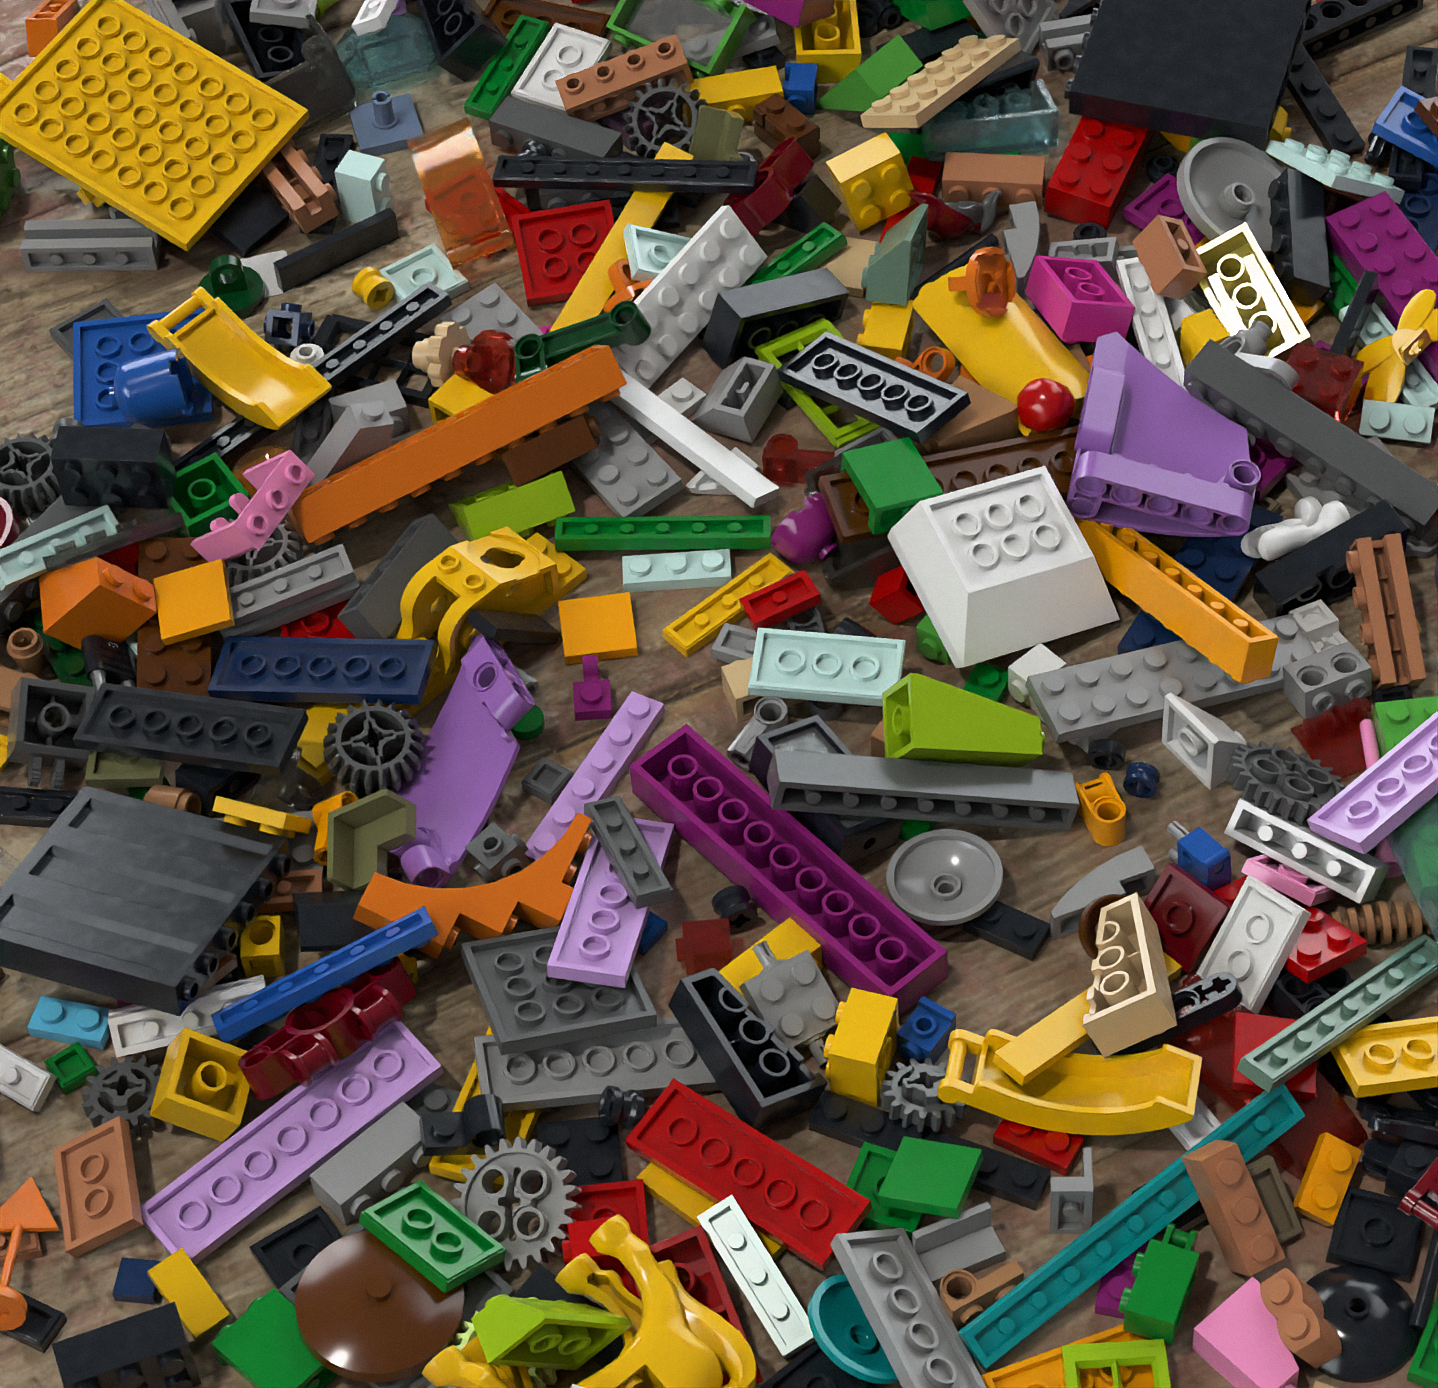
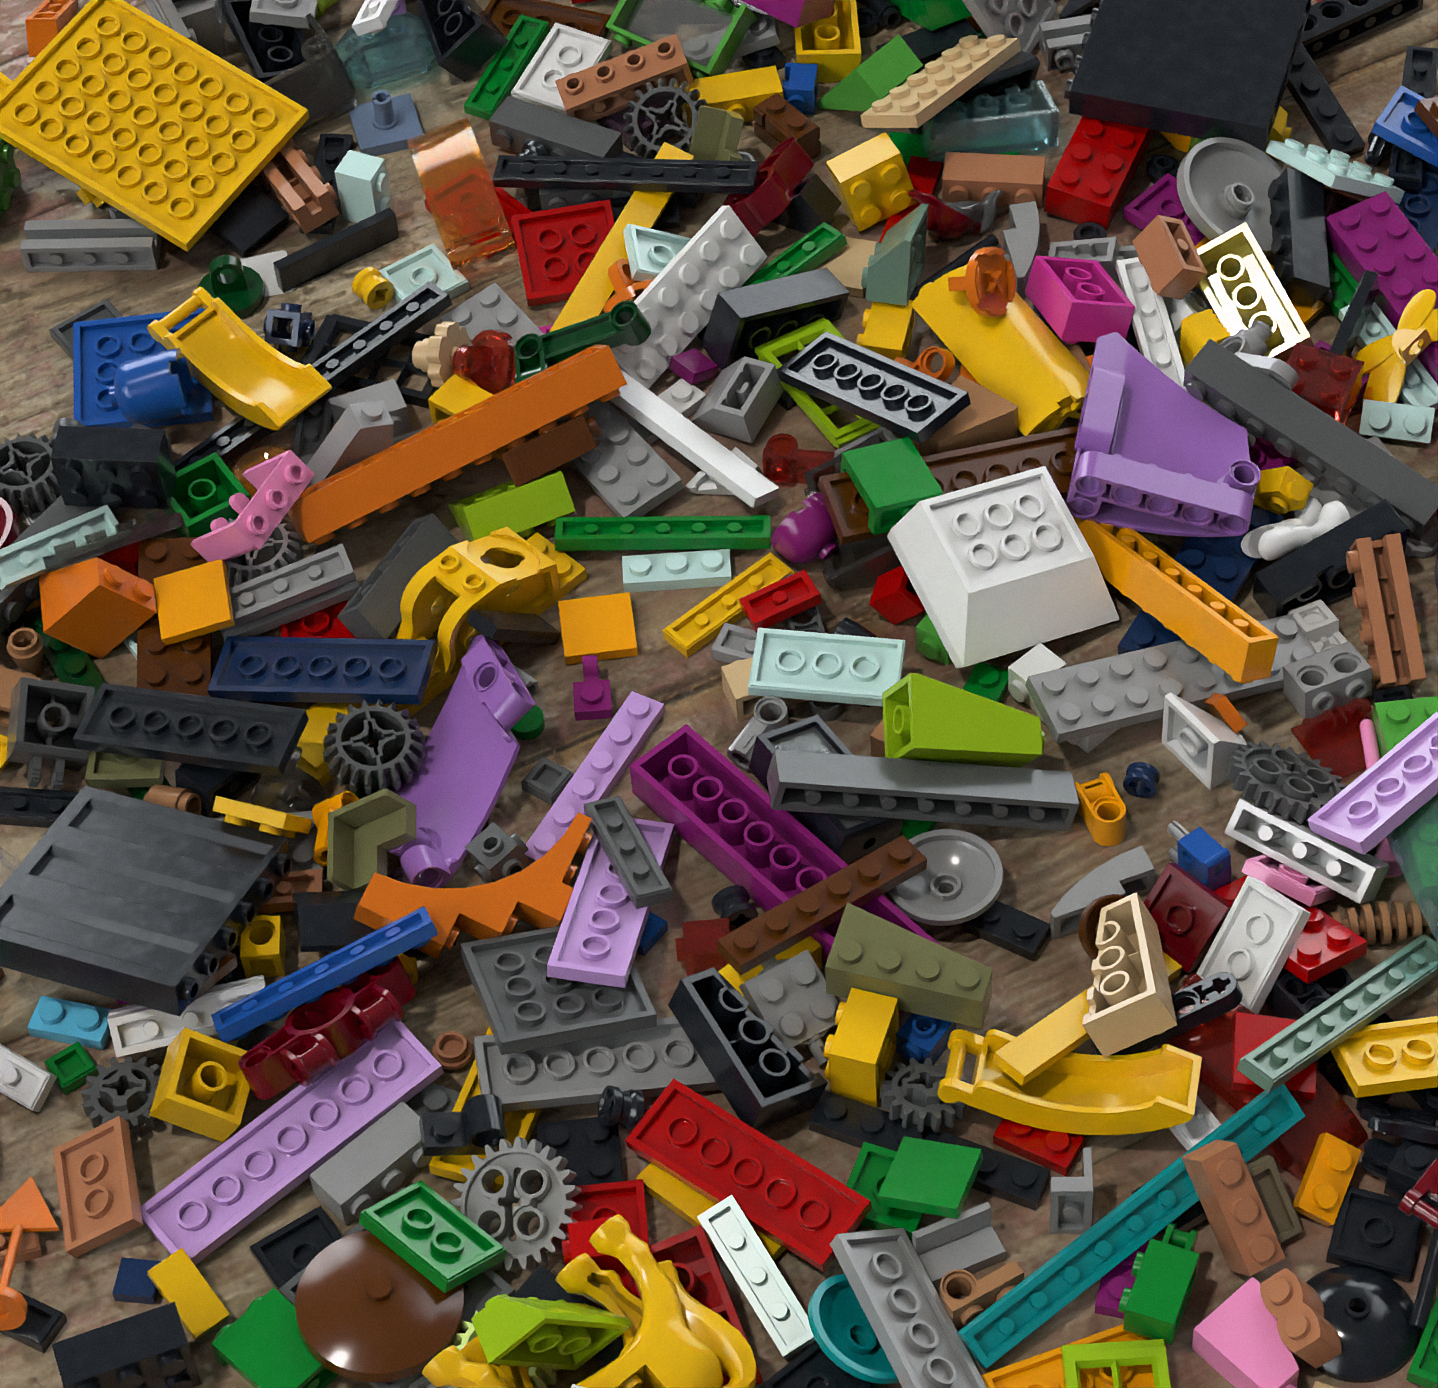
(108, 662): black piece -> none
(307, 354): white plate -> none
(452, 1050): none -> nougat plate
(693, 366): none -> magenta tile
(821, 904): none -> reddish brown plate
(903, 965): none -> olive wedge
(1045, 405): red hair -> none
(1106, 754): black tile -> none
(1223, 709): none -> orange tile
(1282, 490): none -> yellow brick

